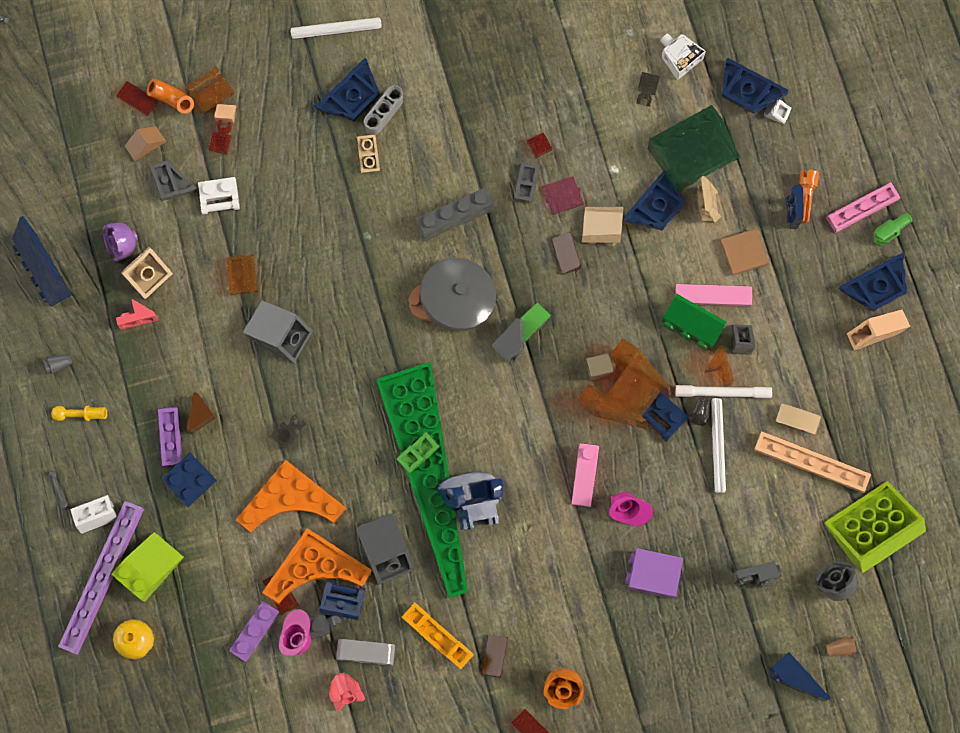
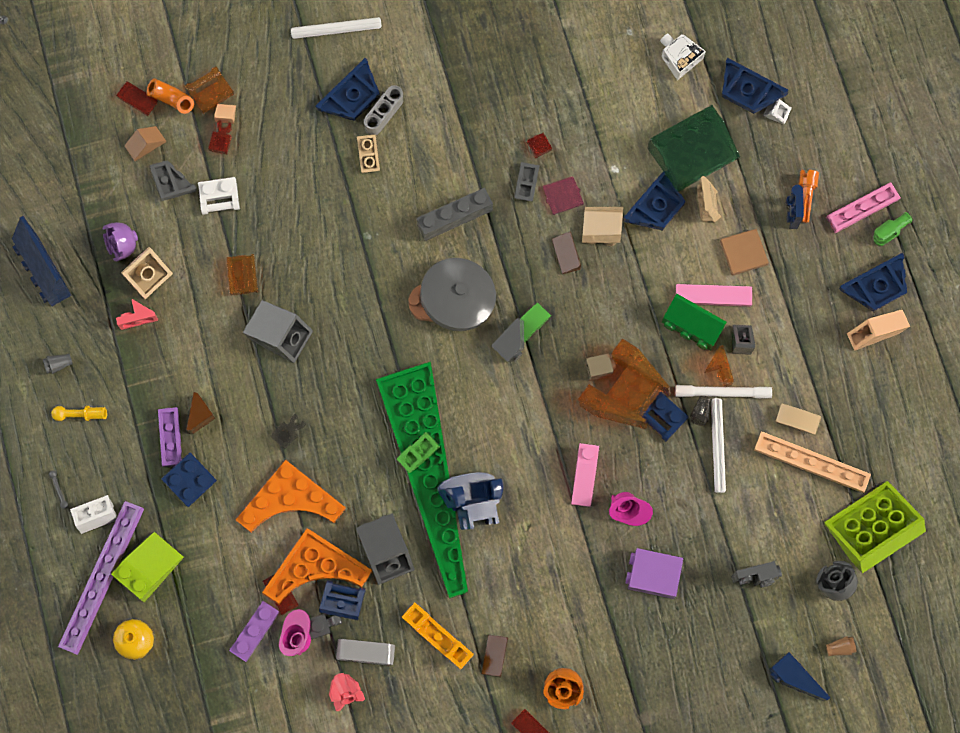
(647, 86): clear smoke plate -> none

